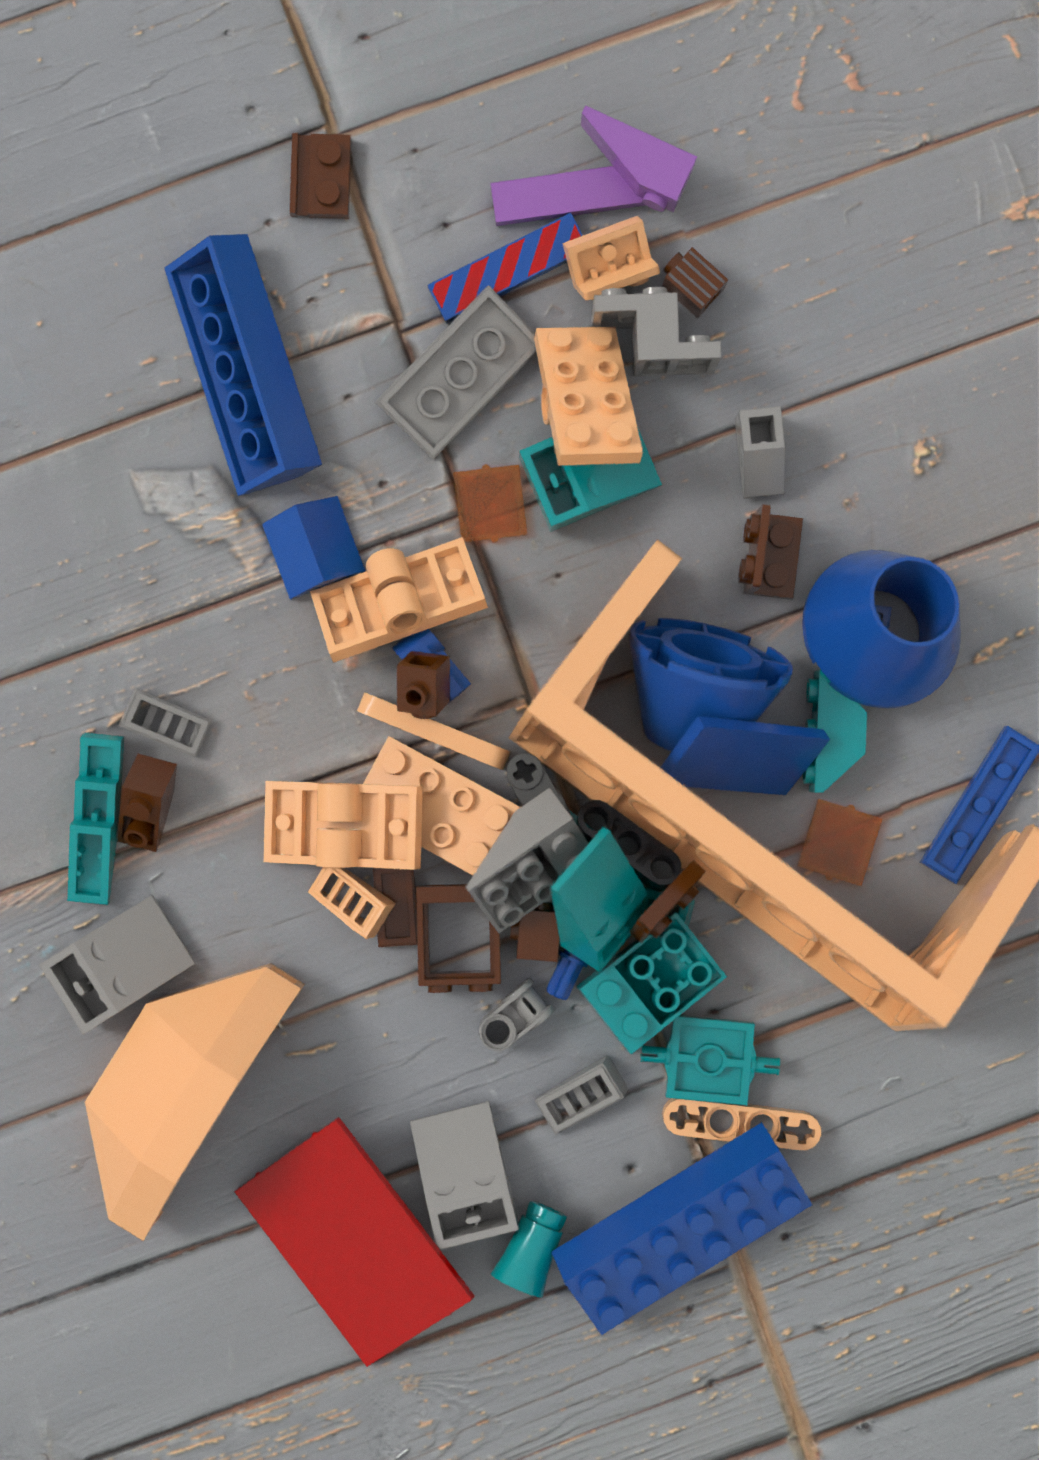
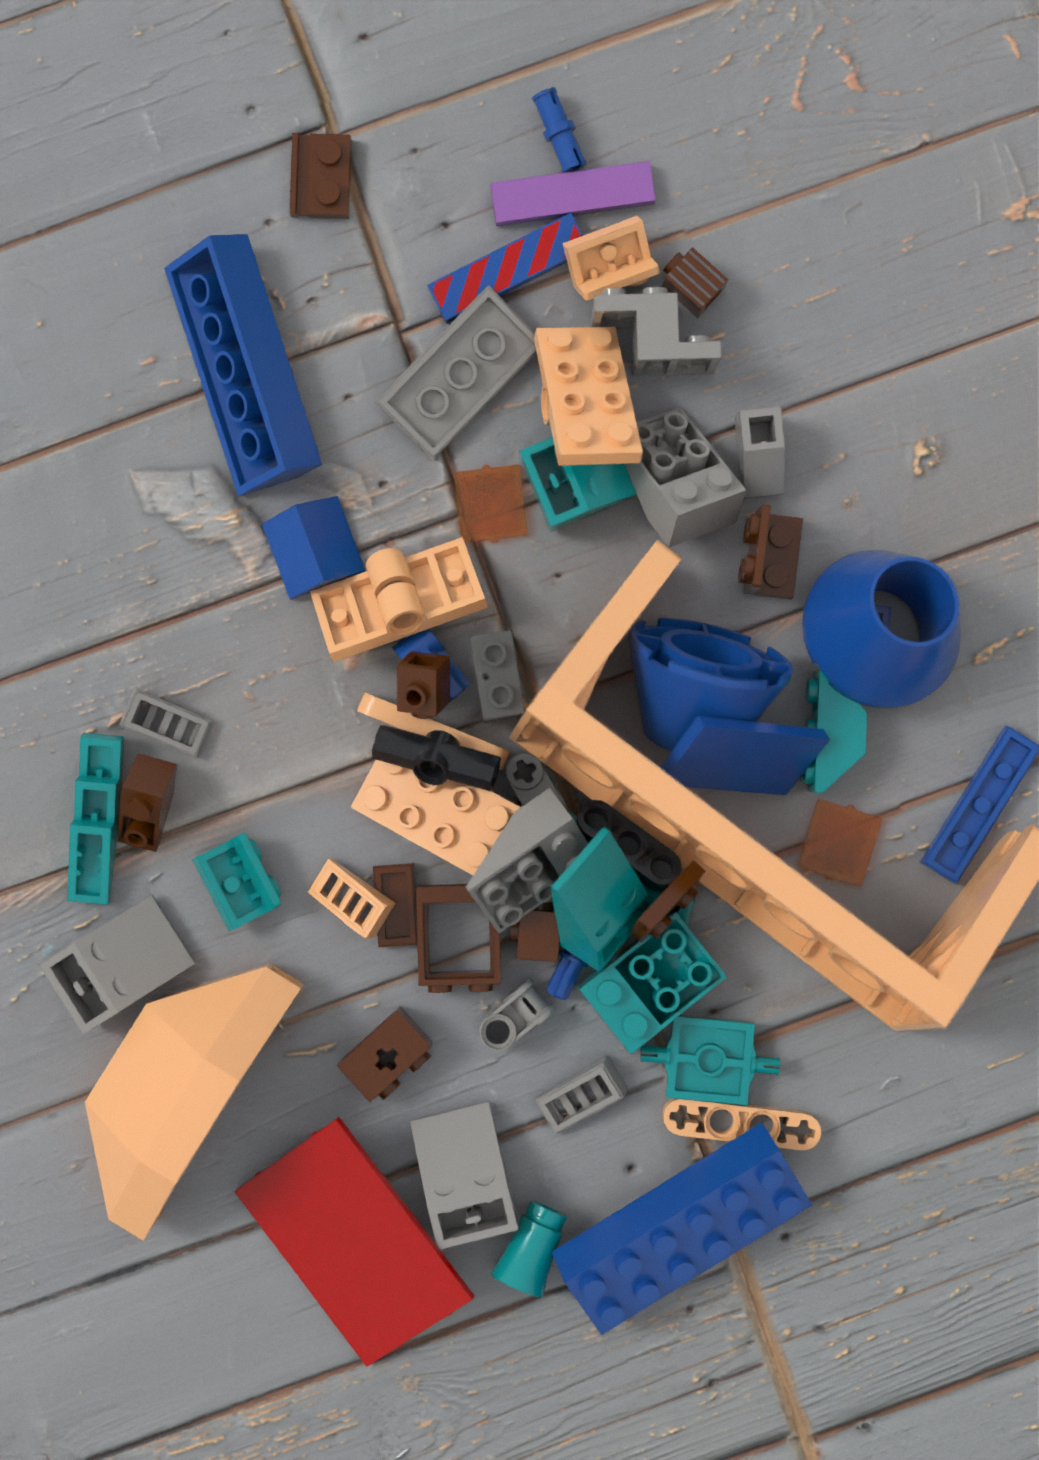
(238, 881): none -> teal bracket
(343, 824): light nougat plate -> none
(363, 1062): none -> reddish brown brick
(436, 757): none -> black piece
(496, 660): none -> dark grey panel
(559, 130): none -> blue pin
(646, 163): medium lavender slope -> none
(683, 480): none -> light grey slope

